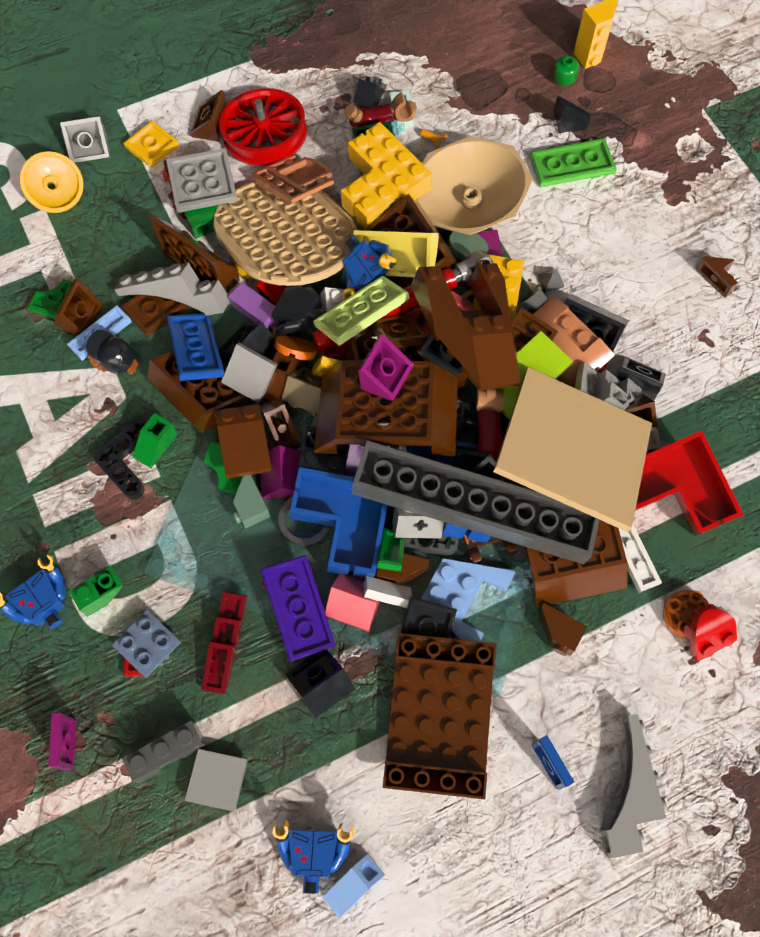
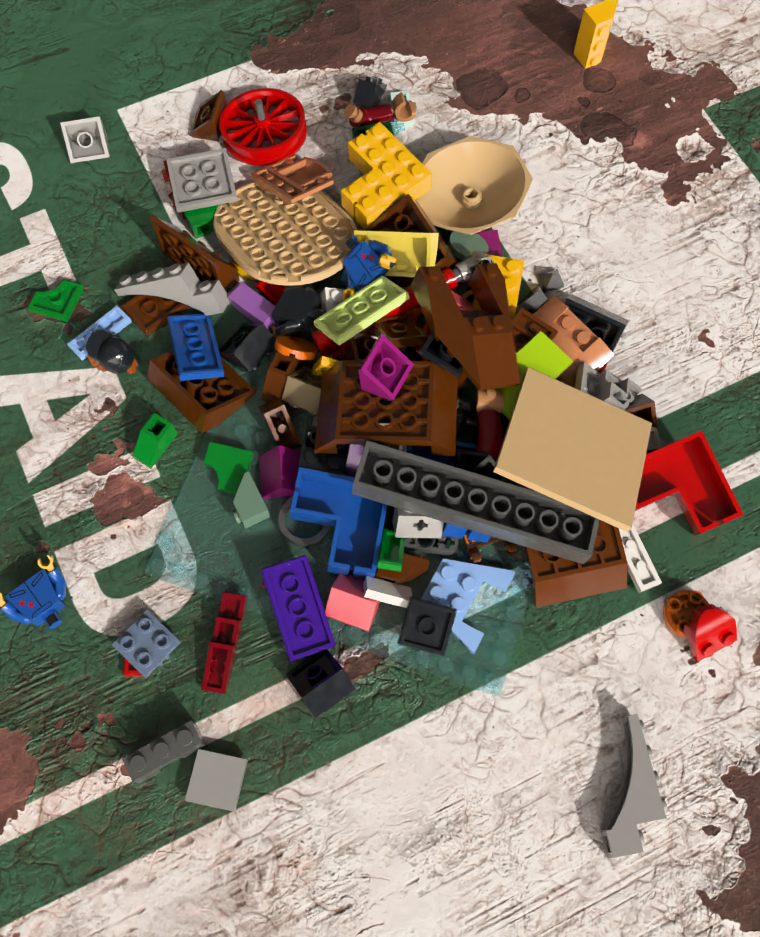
(54, 169): yellow dish -> none
(62, 742): magenta tile -> none
(77, 309): reddish brown slope -> none
(96, 591): green slope -> none
(115, 461): black beam -> none
(151, 144): yellow tile -> none
(242, 441): reddish brown slope -> none
(249, 372): light grey tile -> none
(312, 853): blue torso -> none
(353, 886): light blue slope -> none
(433, 137): light orange bar -> none
(440, 716): reddish brown slope -> none
(552, 763): blue tile -> none
(561, 630): reddish brown slope -> none
(565, 70): green head -> none
(570, 117): black slope -> none
(572, 162): bright green tile -> none
(646, 377): black slope -> none
(716, 273): reddish brown slope -> none

